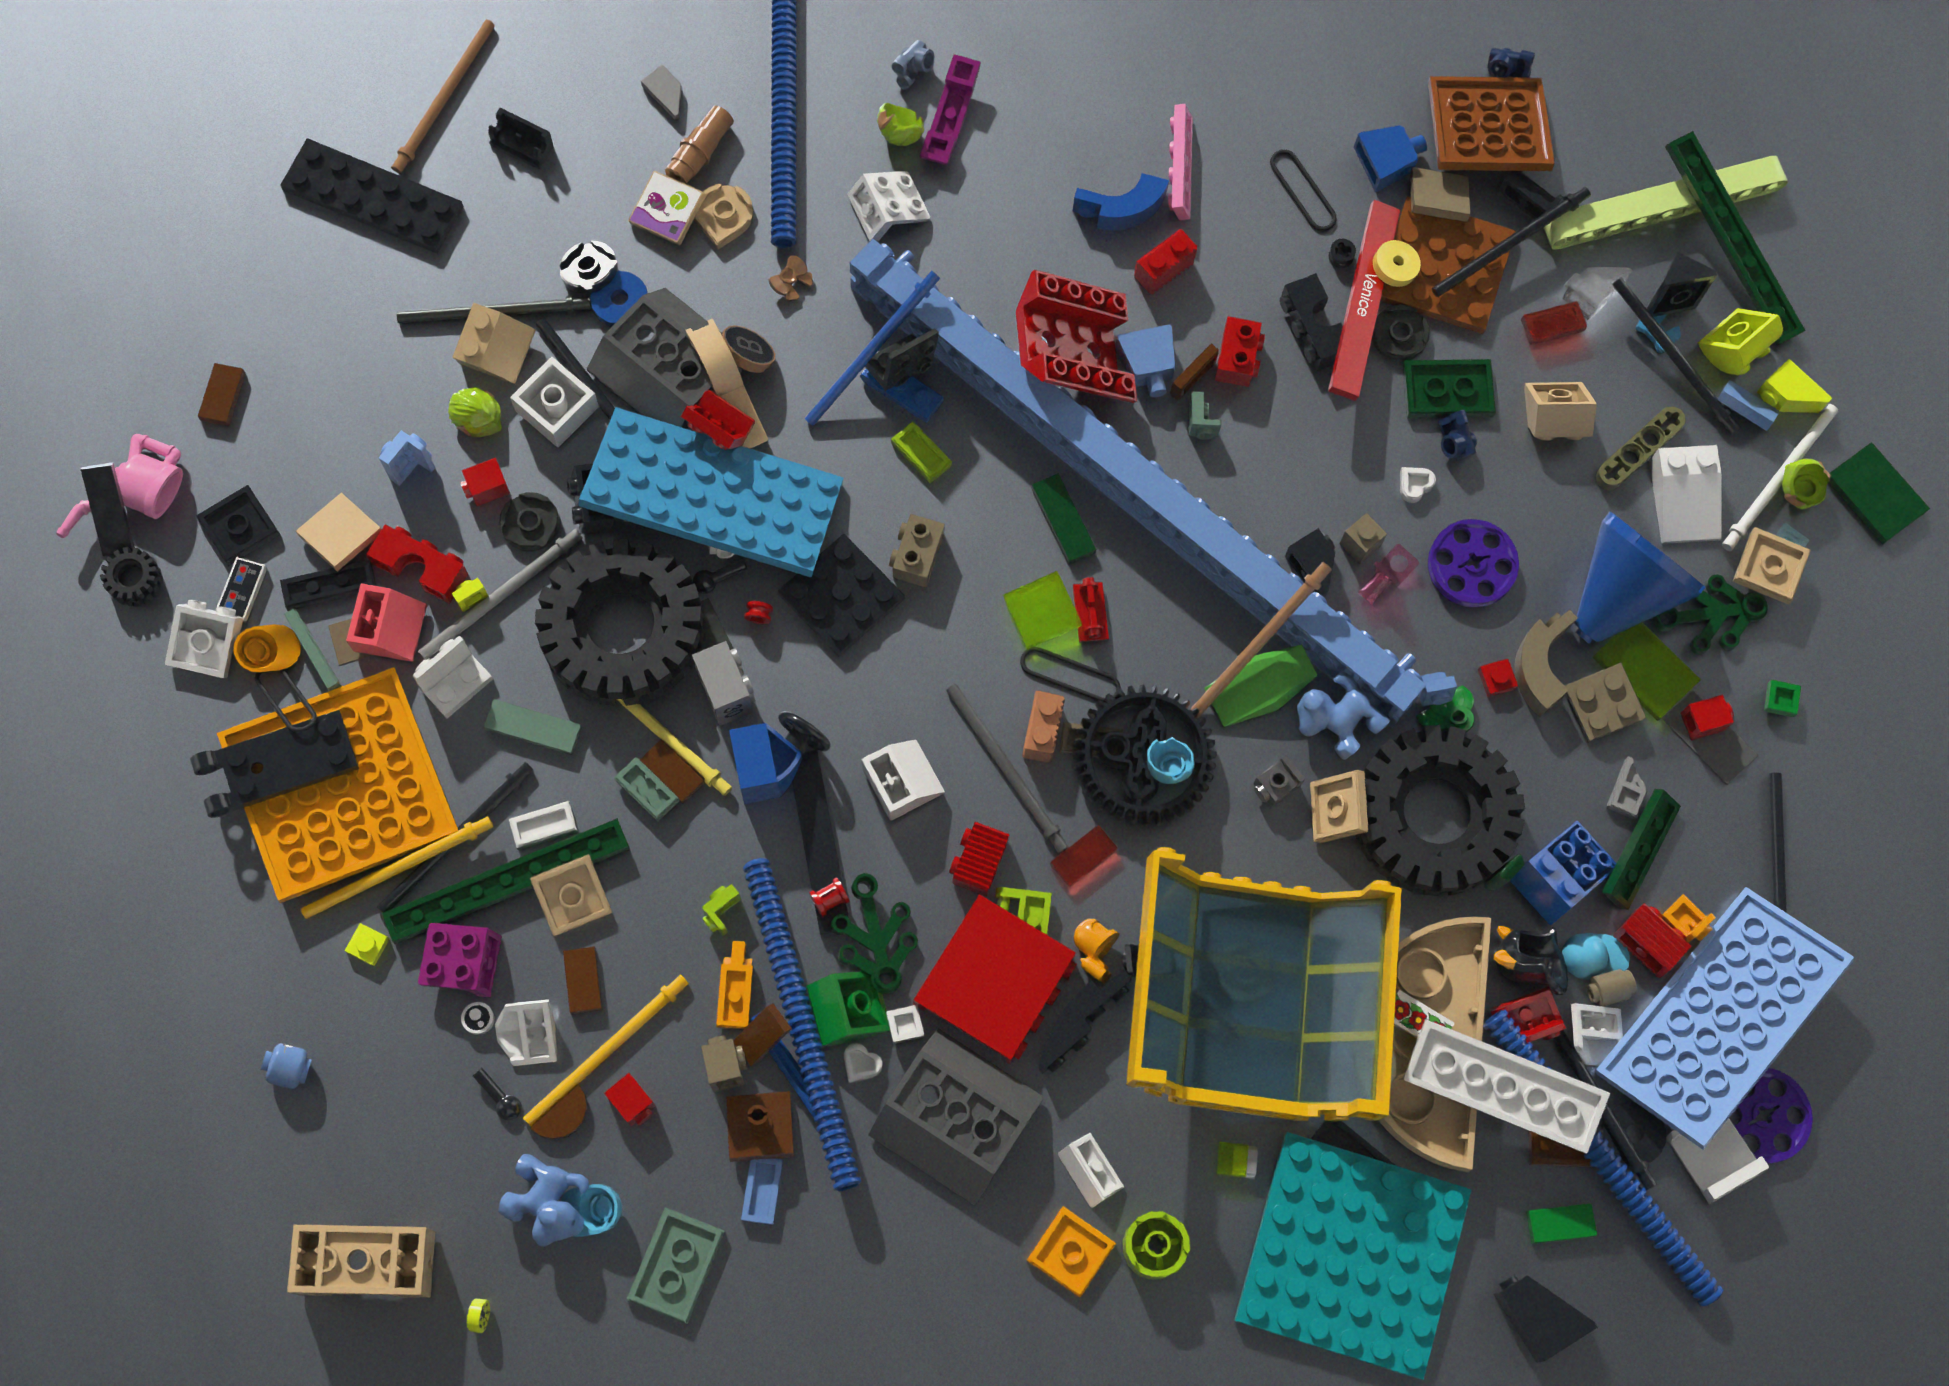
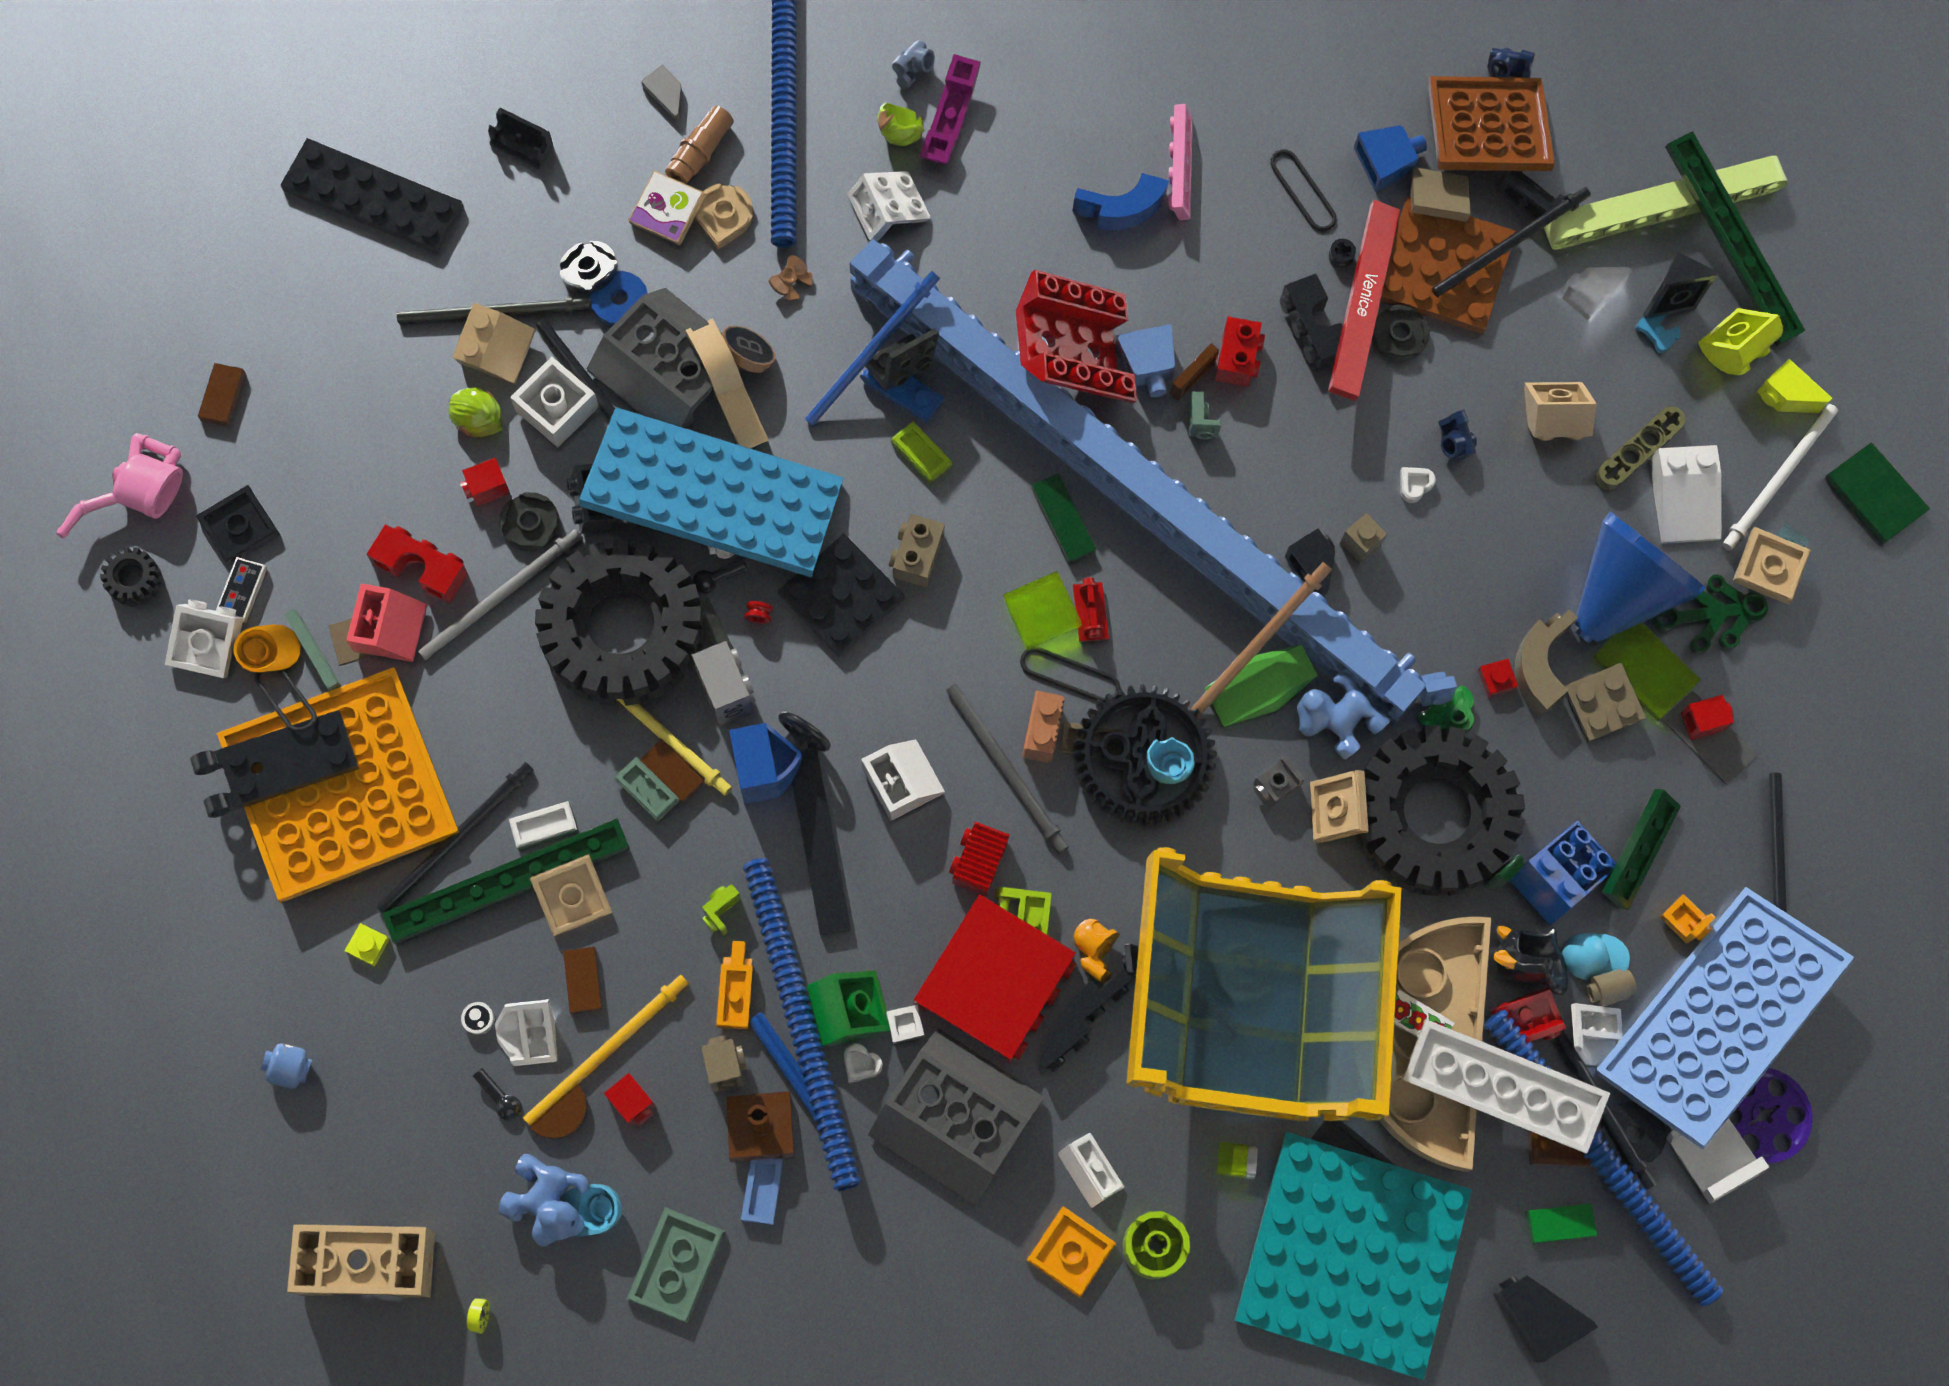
(107, 508): black tile -> none
(326, 585): black tile -> none
(339, 531): tan tile -> none
(403, 455): light blue bracket -> none
(406, 153): medium nougat bar -> none
(451, 677): white bracket -> none
(460, 958): magenta bracket -> none
(469, 594): neon yellow plate -> none
(470, 831): yellow bar -> none
(532, 727): sand green tile -> none
(719, 420): red bracket -> none
(762, 1034): reddish brown tile -> none
(829, 897): red bush -> none
(875, 939): dark green plant -> none
(1083, 856): clear red tile -> none
(1165, 261): red brick -> none
(1386, 576): clear pink bracket -> none
(1402, 254): light yellow piece -> none
(1448, 386): dark green tile -> none
(1477, 551): dark purple wedge -> none
(1554, 323): clear red plate -> none
(1628, 791): light grey tile -> none
(1652, 940): red brick -> none
(1722, 414): black bar -> none
(1748, 405): medium blue tile -> none
(1782, 698): green plate -> none
(1805, 483): lime hair -> none

